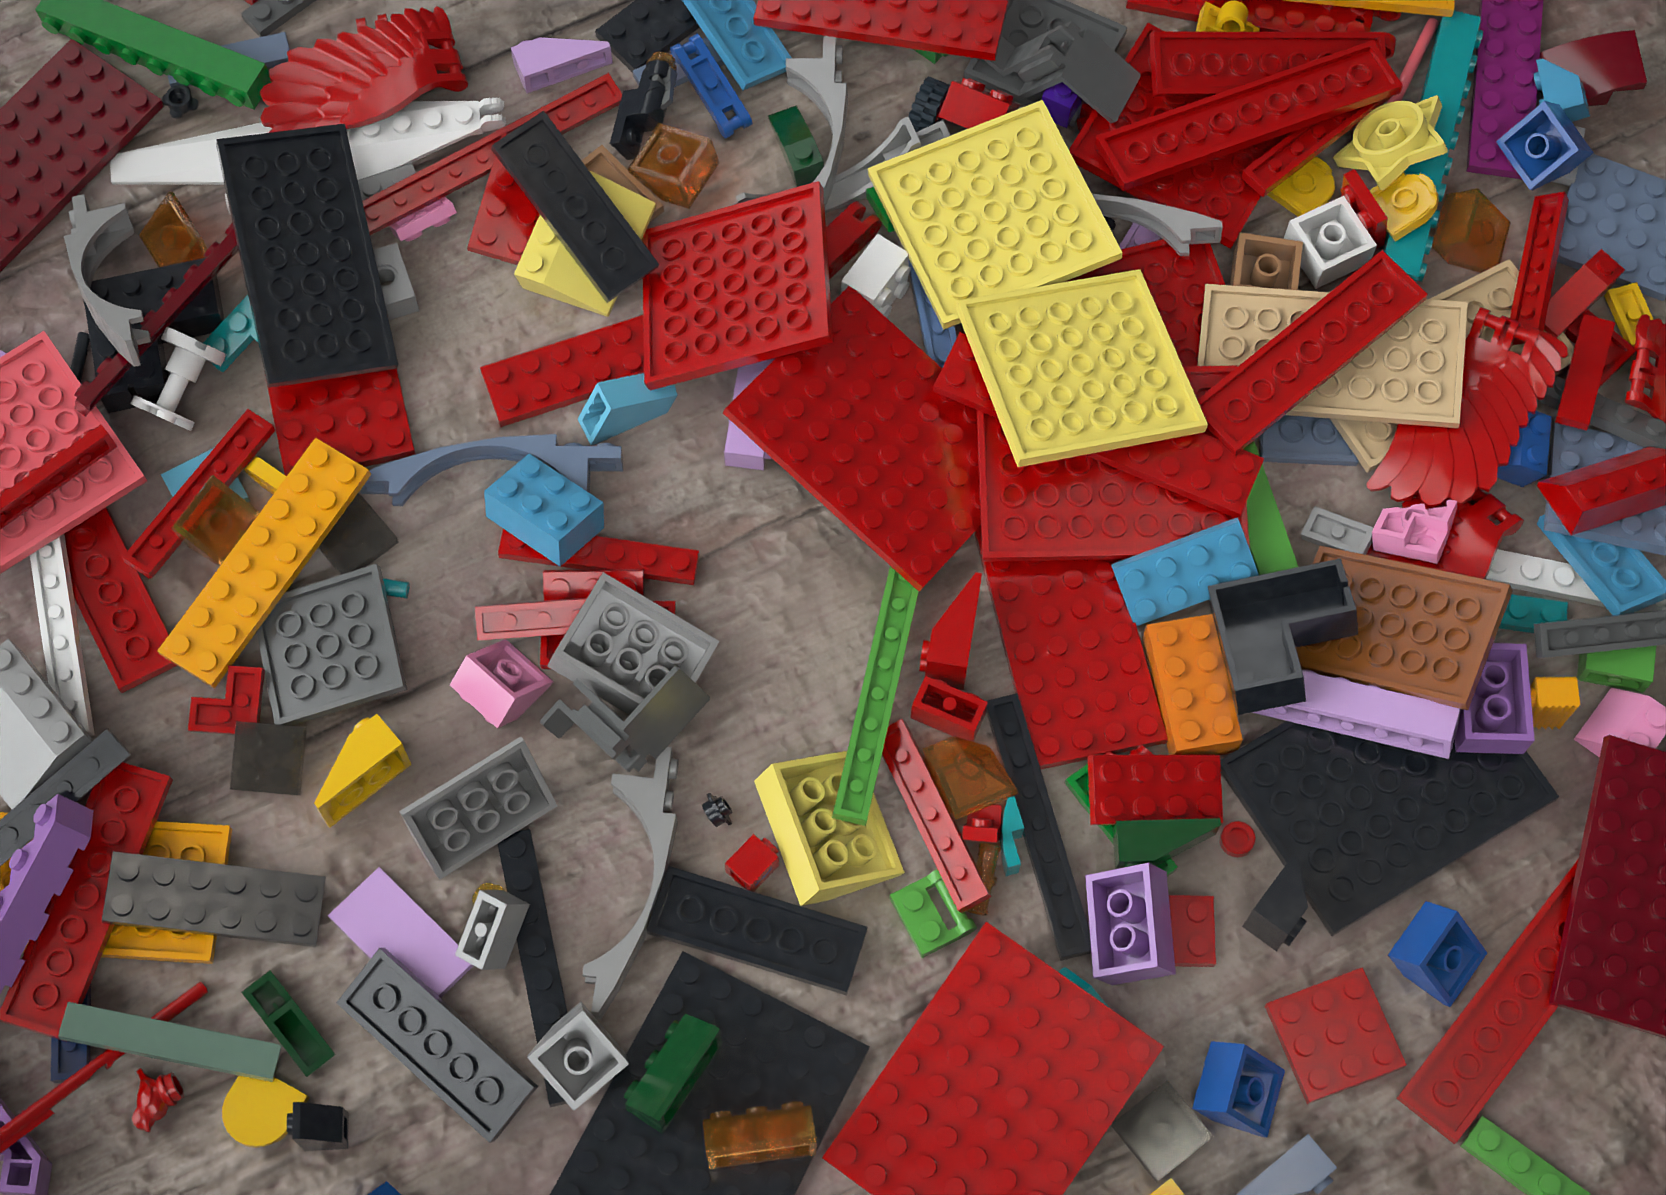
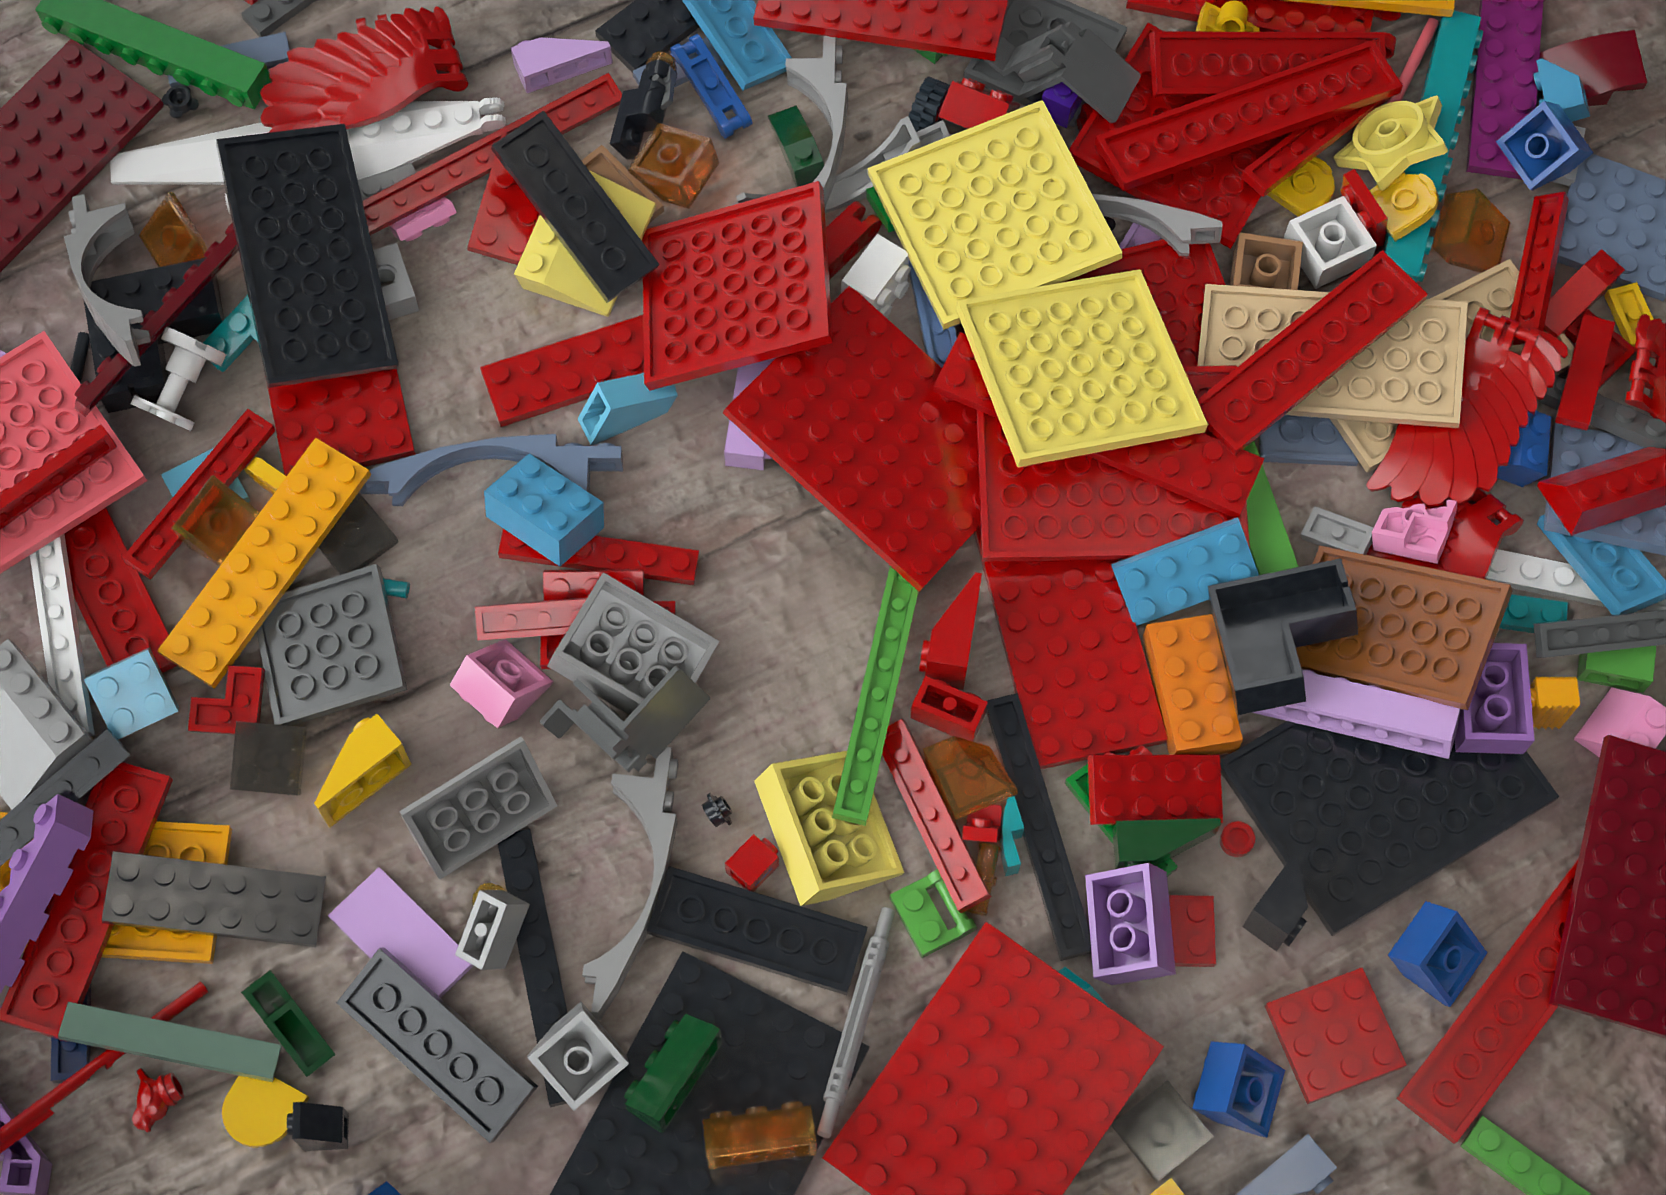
(132, 693): none -> medium azure brick
(855, 1022): none -> light grey axle

